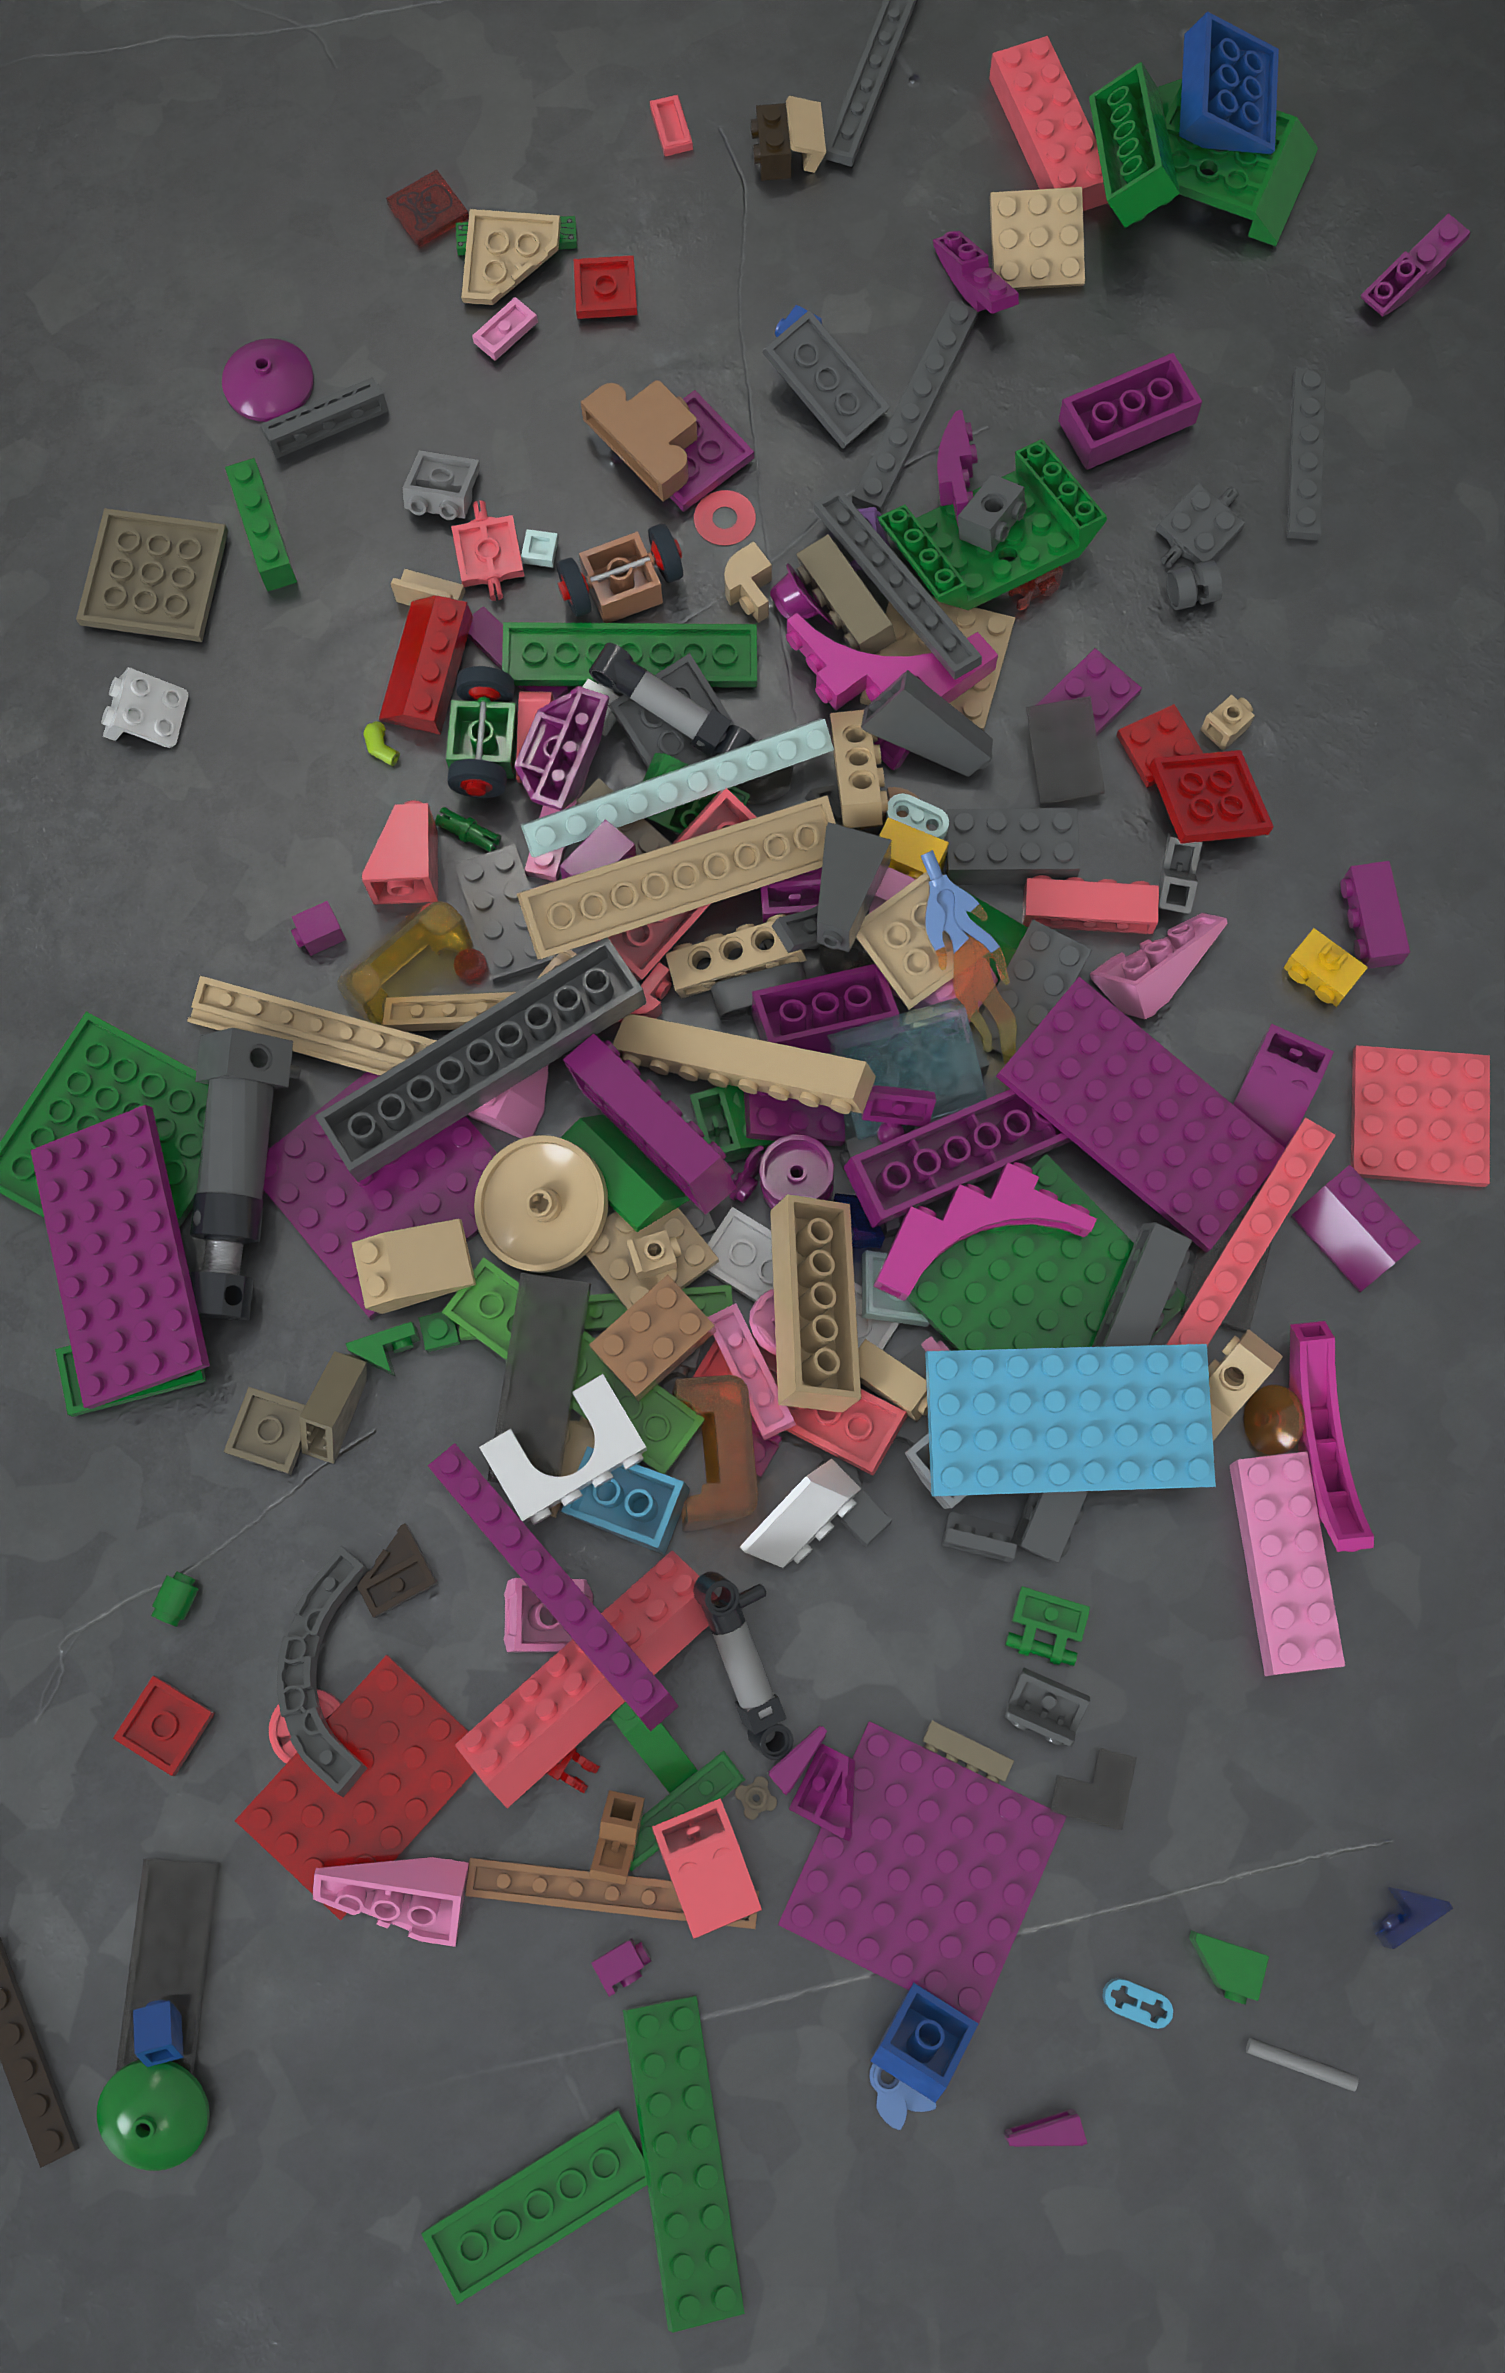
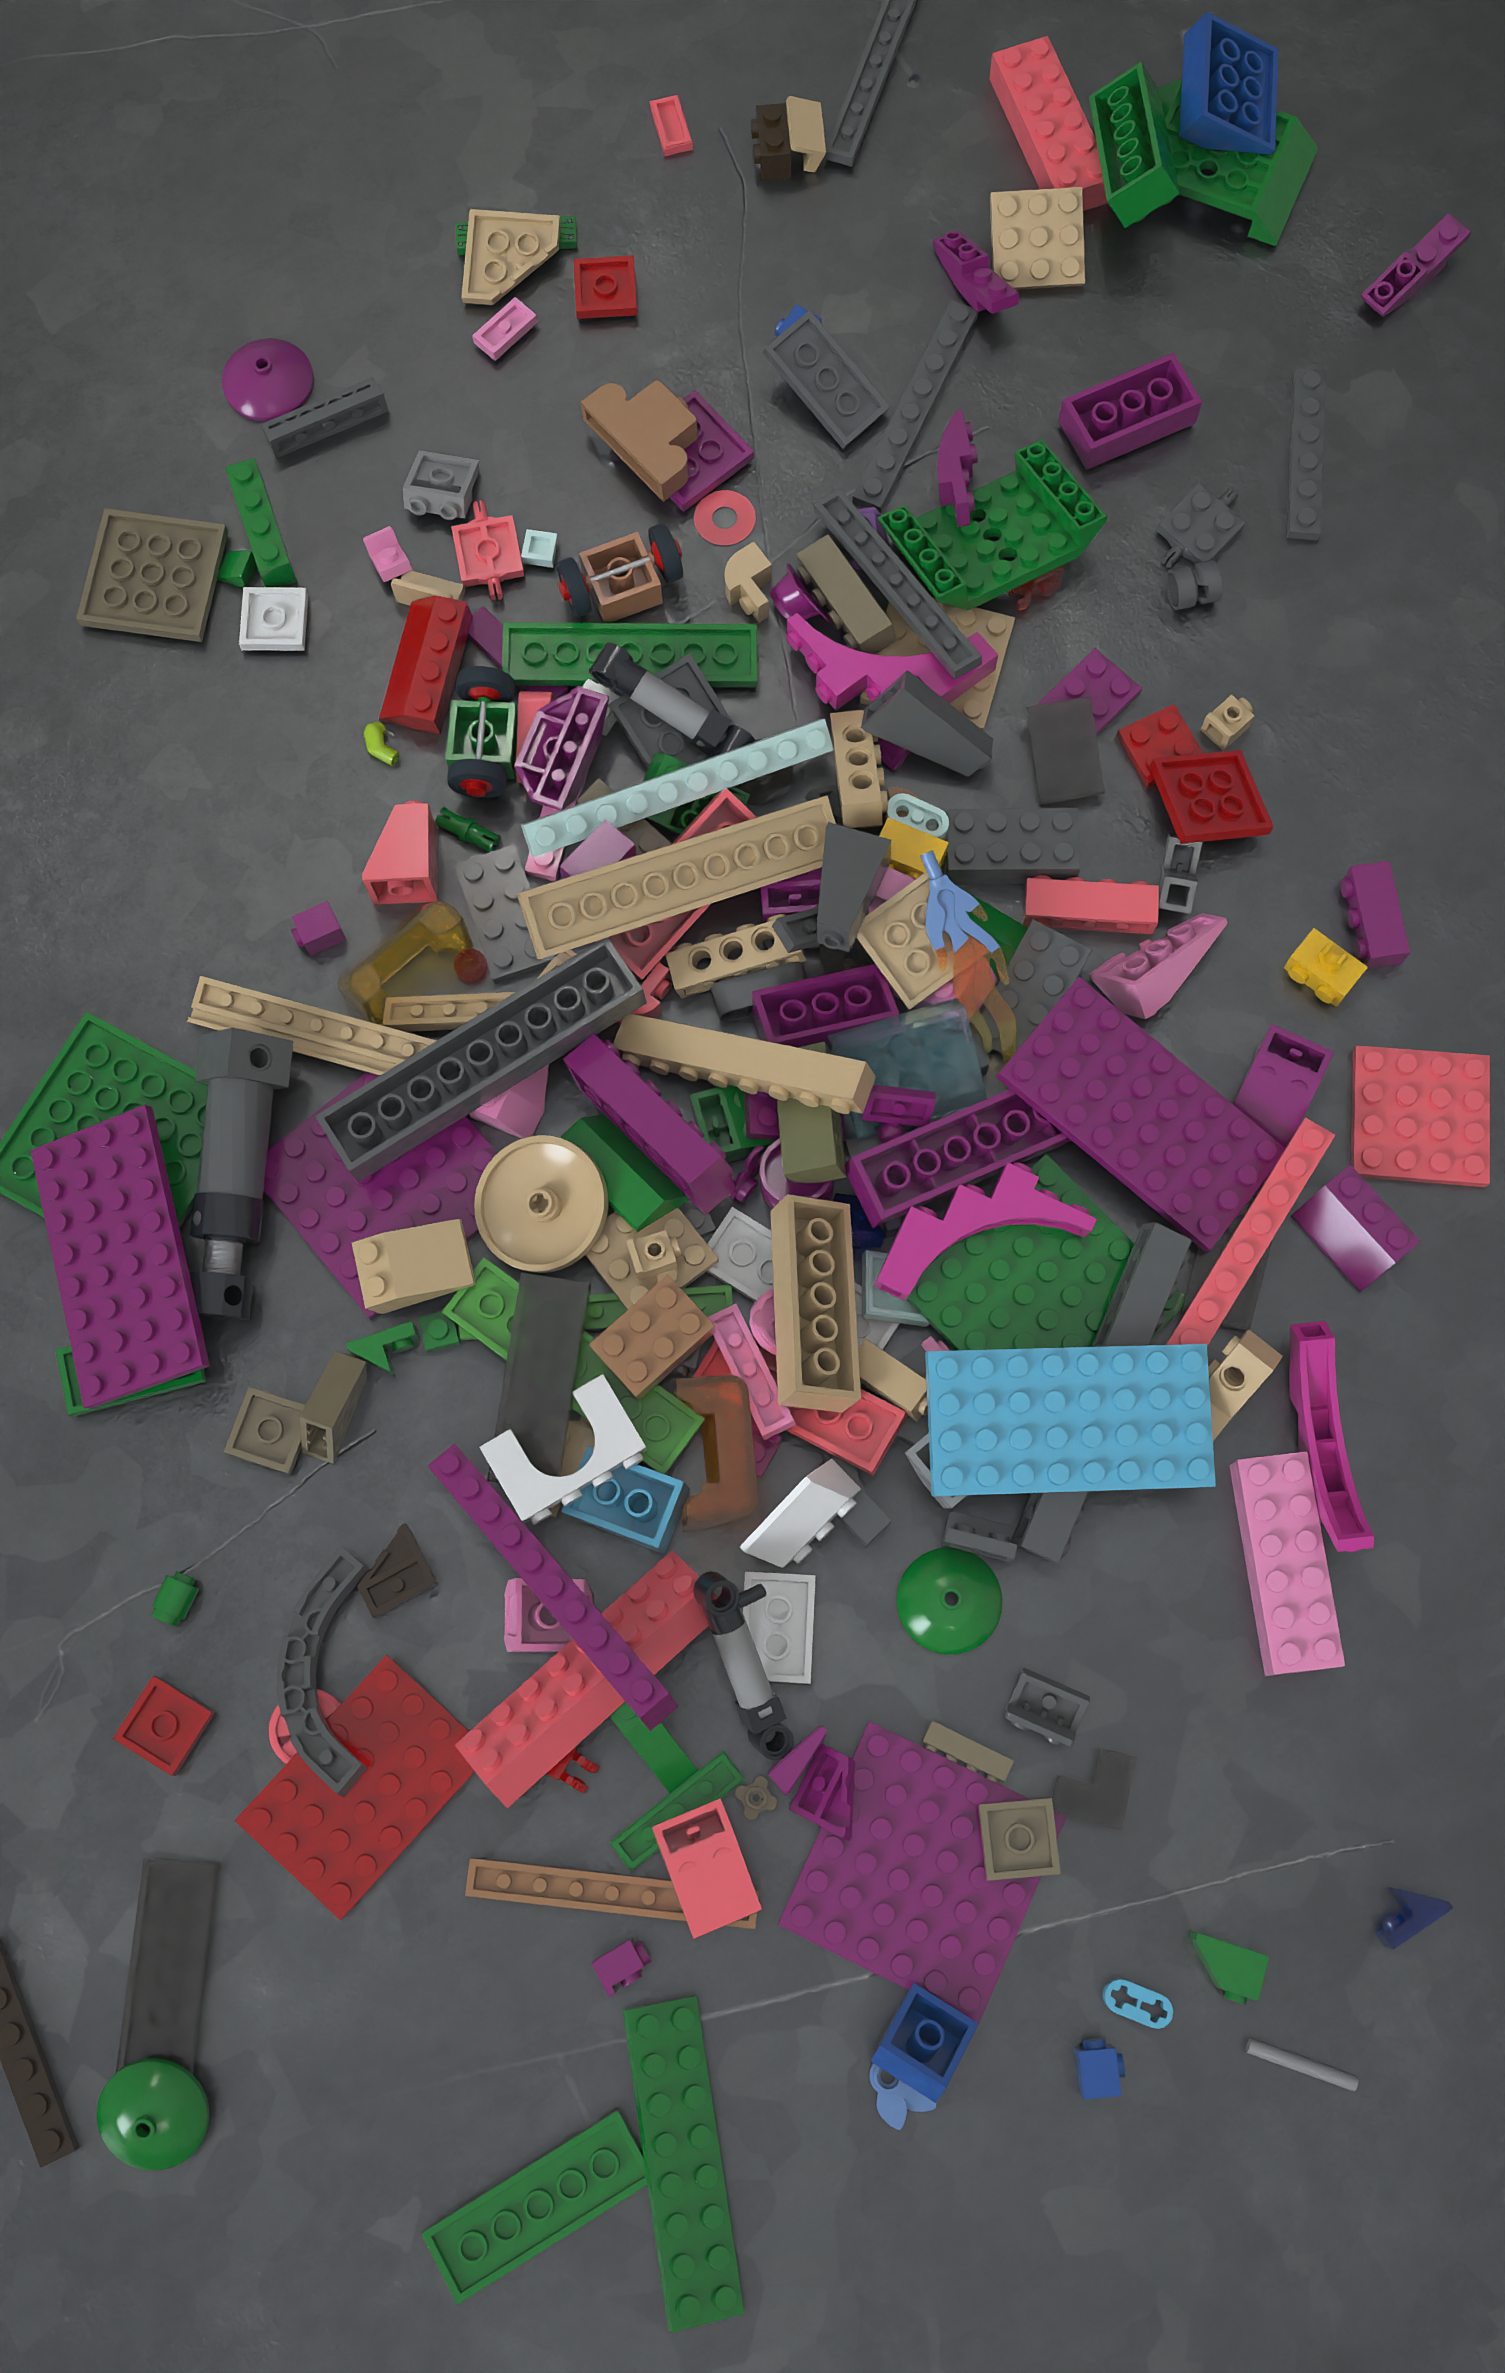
(145, 708): white bracket -> none
(158, 2033): blue brick -> none
(237, 568): none -> green slope
(273, 618): none -> white plate
(386, 554): none -> bright pink bracket
(409, 1893): bright pink wedge -> none
(427, 208): clear red tile -> none
(617, 1837): medium nougat brick -> none
(783, 1624): none -> white plate
(811, 1138): none -> olive brick
(933, 1621): none -> green dish
(992, 513): dark grey brick -> none
(1019, 1839): none -> dark tan plate
(1051, 1615): green plate -> none
(1054, 2130): magenta slope -> none
(1098, 2069): none -> blue brick
(1284, 1423): clear orange dish -> none

